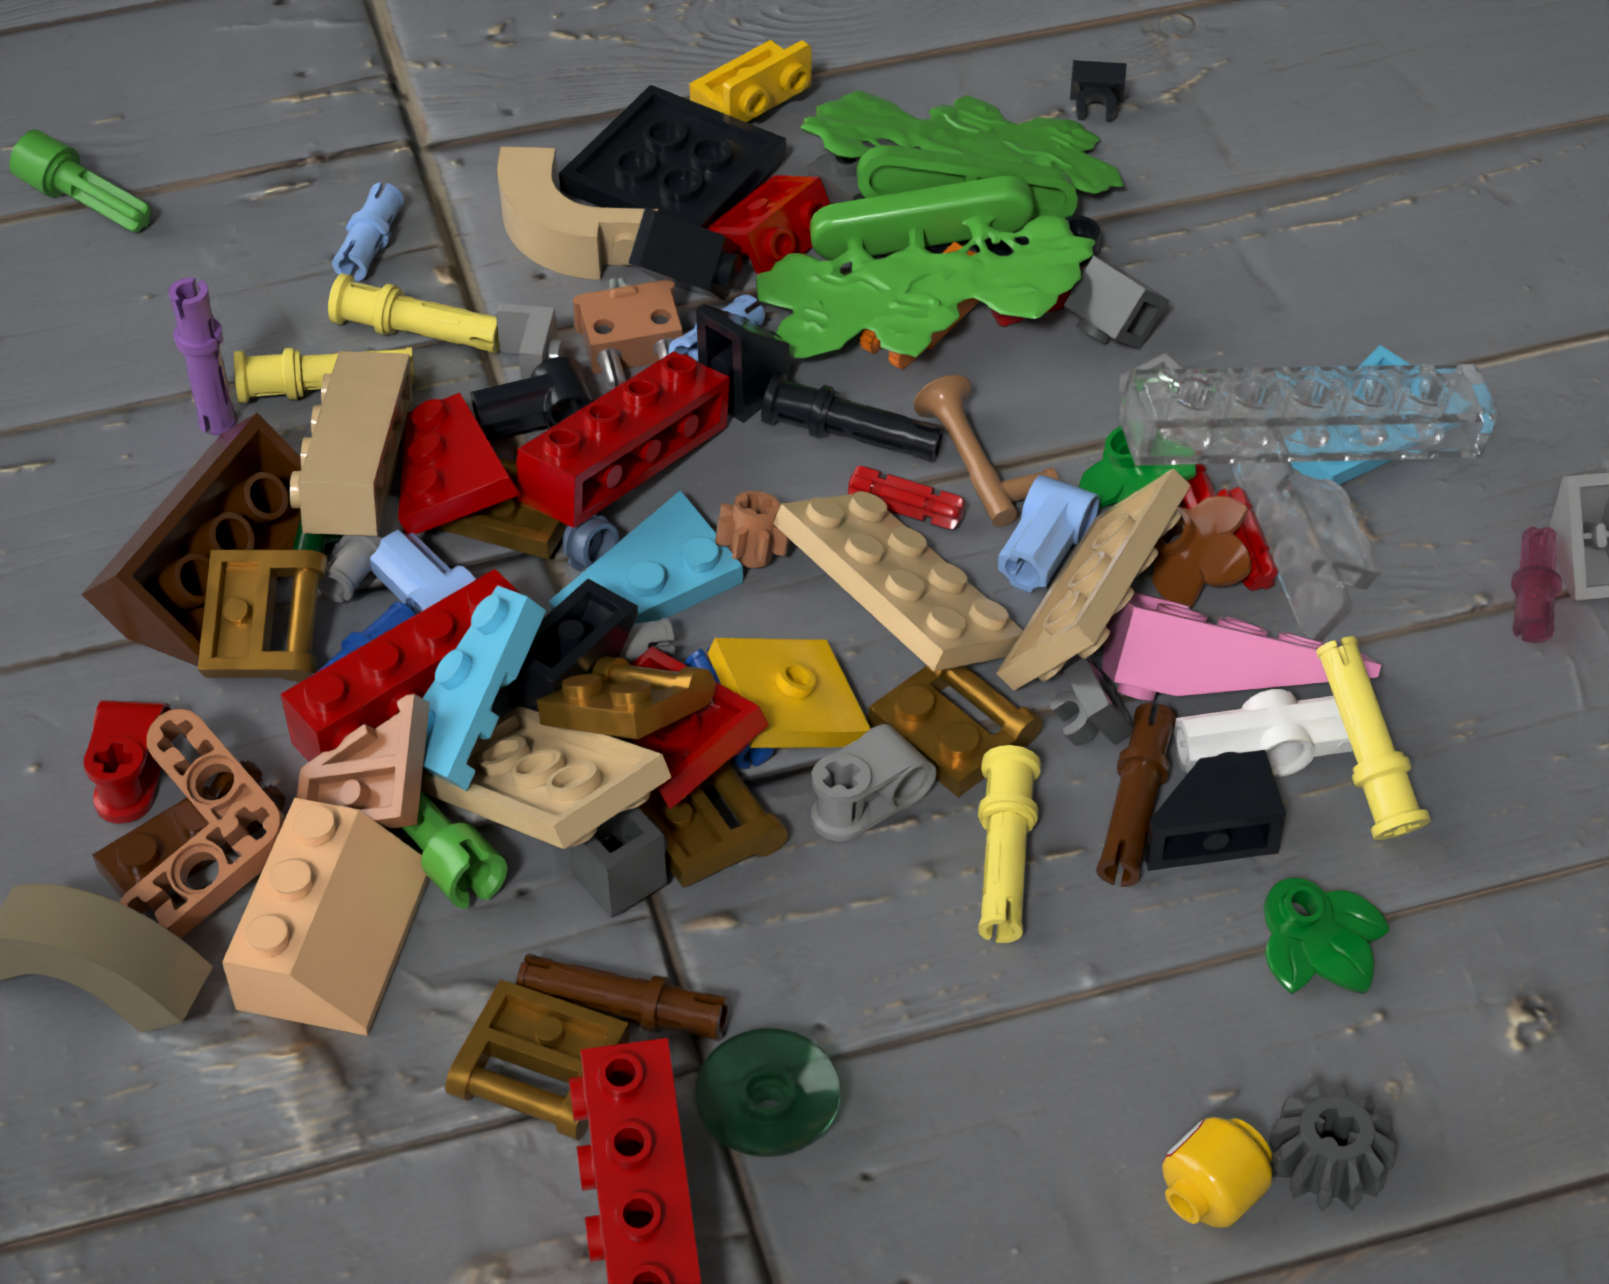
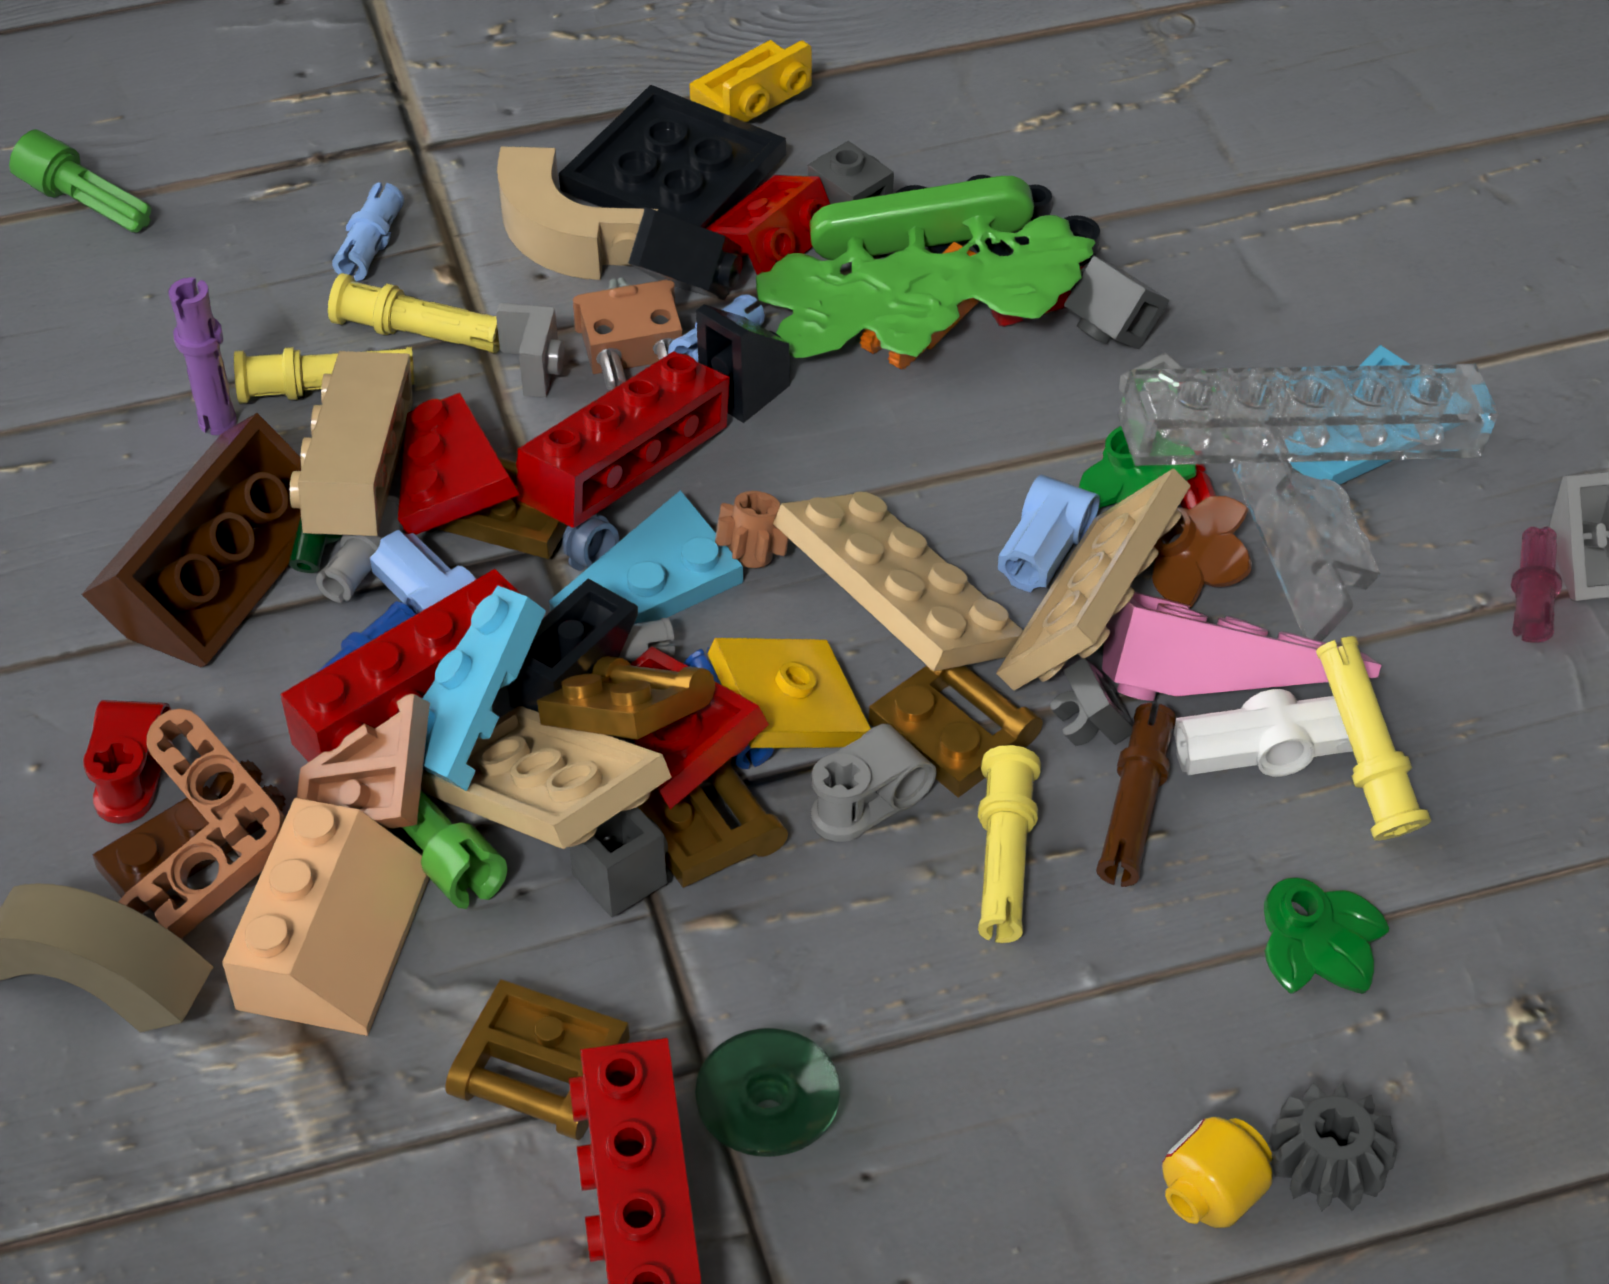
(242, 612): pearl gold plate -> none
(544, 399): black piece -> none
(638, 1000): reddish brown pin -> none
(826, 413): black pin -> none
(910, 497): red axle -> none
(944, 400): medium nougat piece -> none
(962, 146): bright green plant -> none
(1099, 83): black tile -> none
(1218, 813): black slope -> none
(1252, 537): red axle -> none

